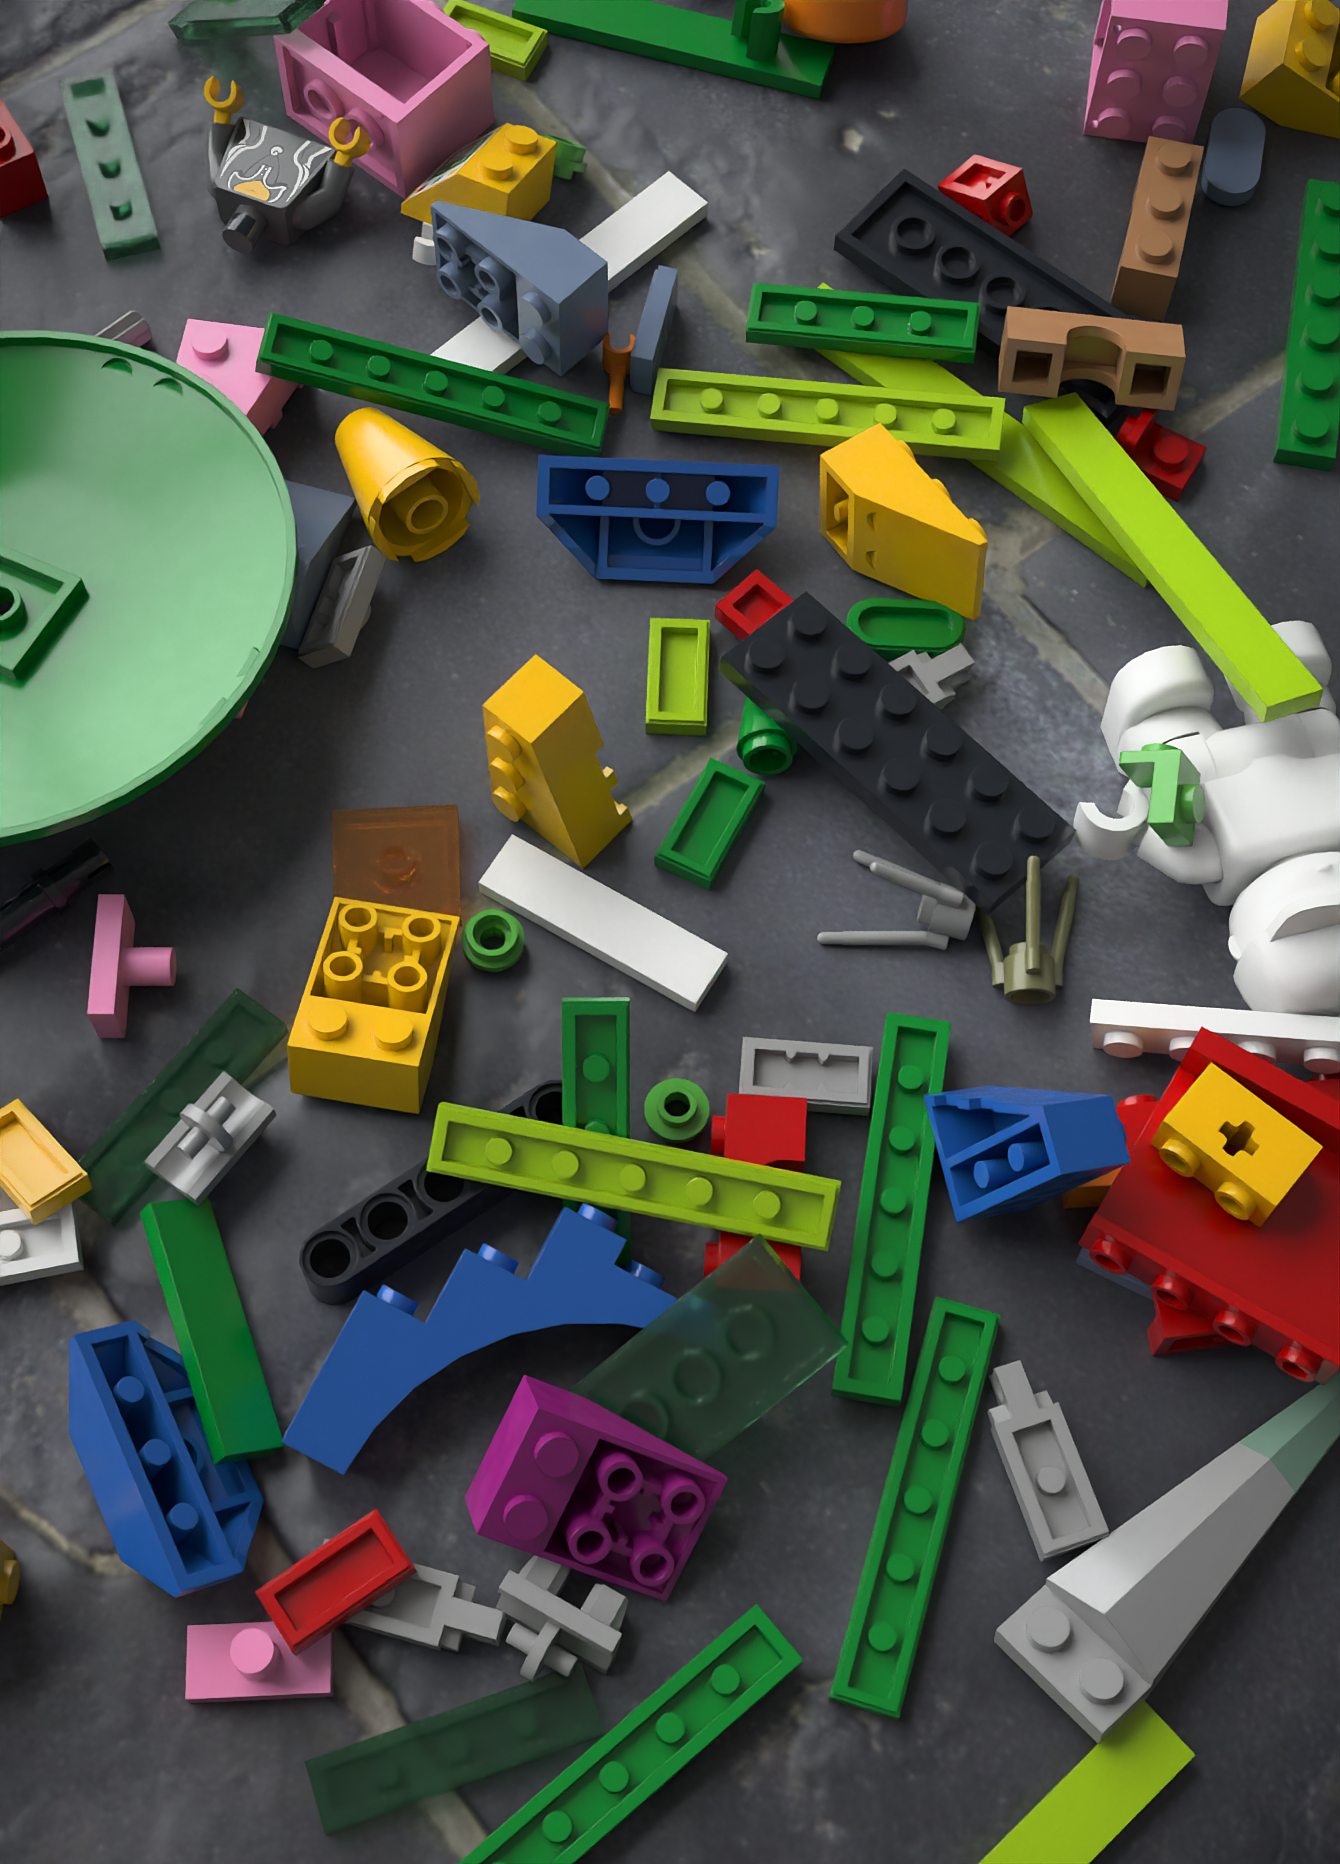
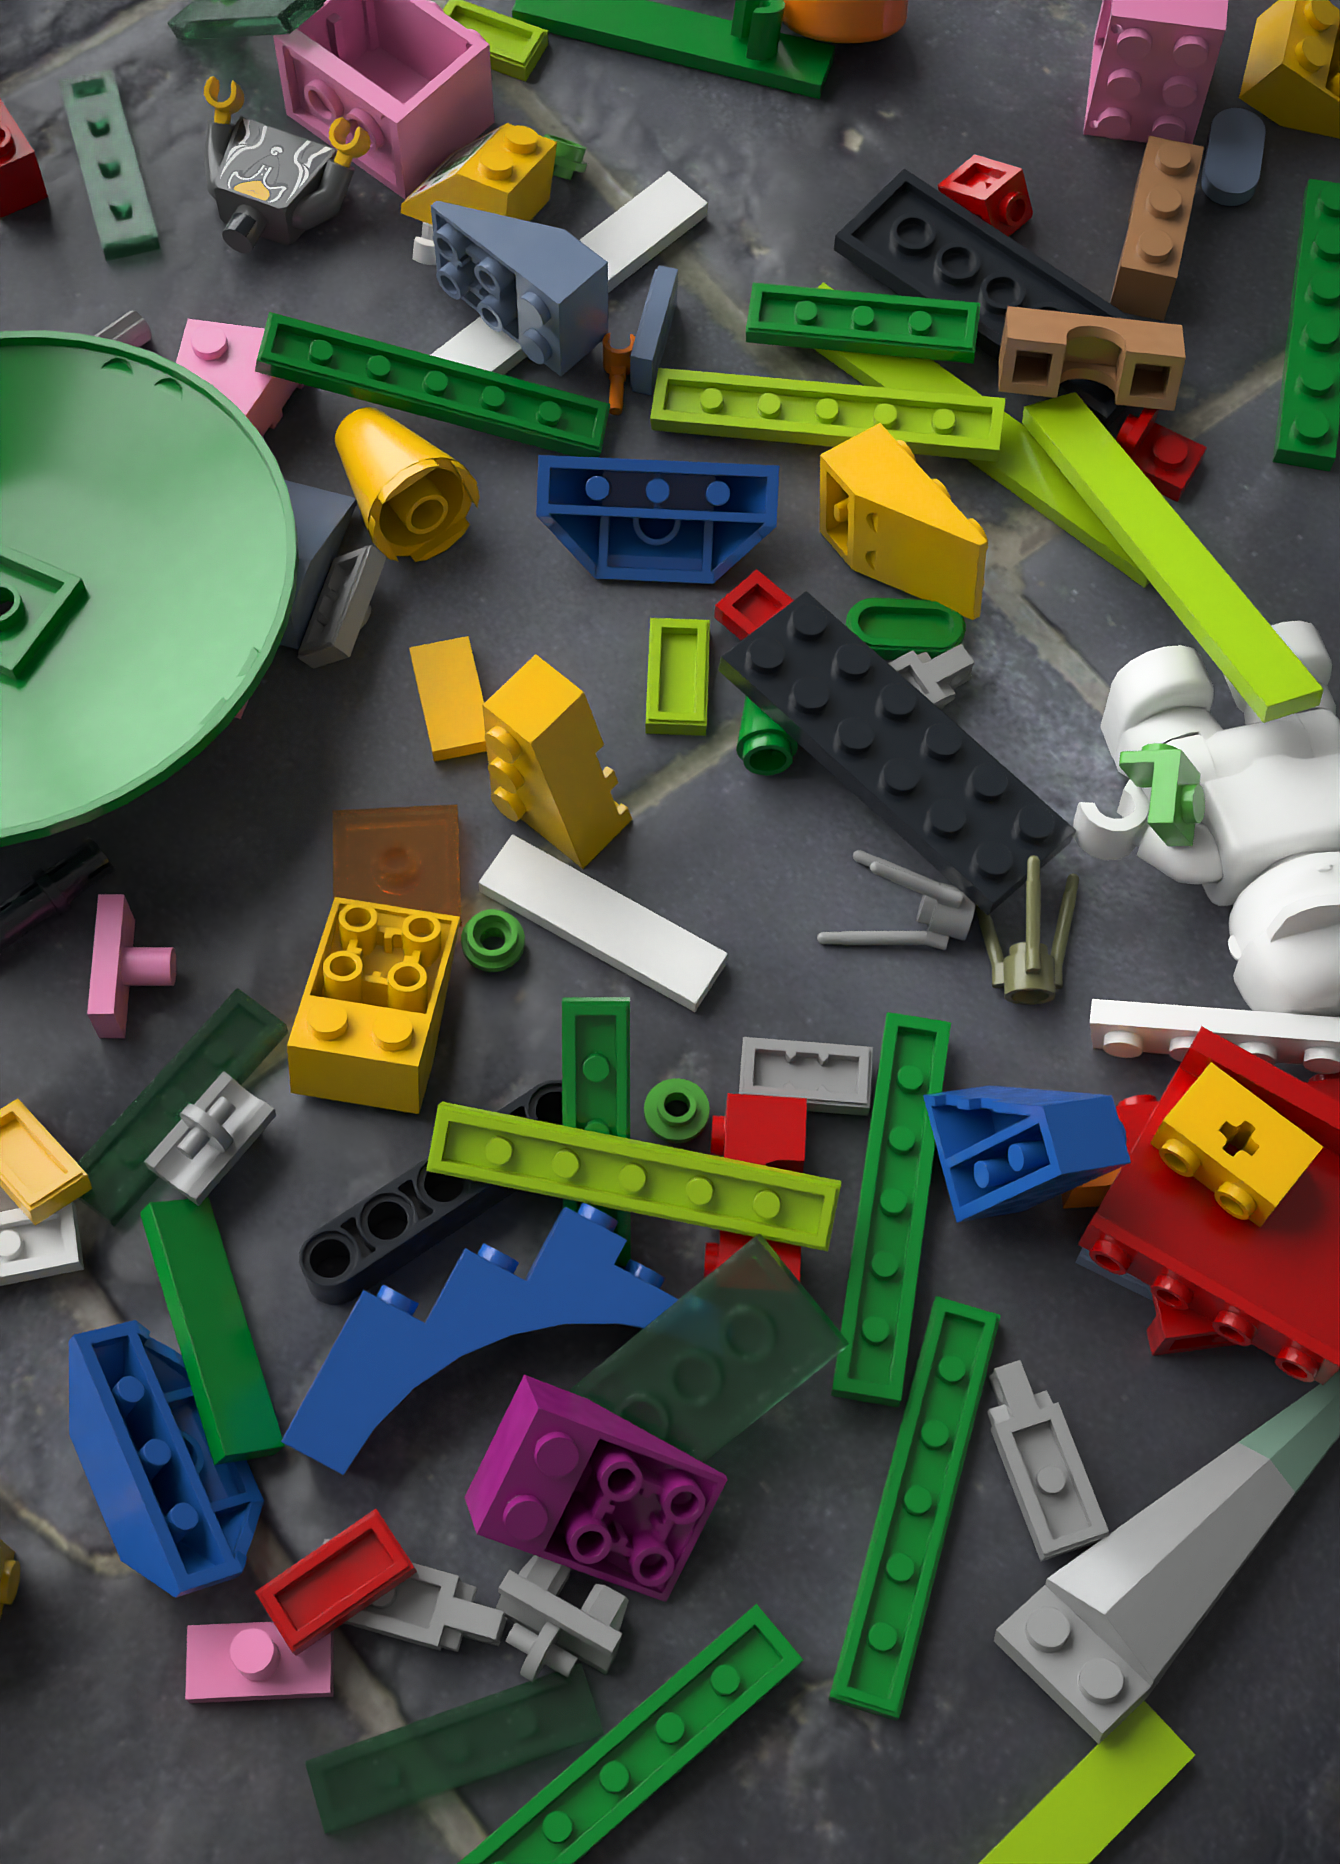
(450, 697): none -> yellow tile
(709, 824): green tile -> none

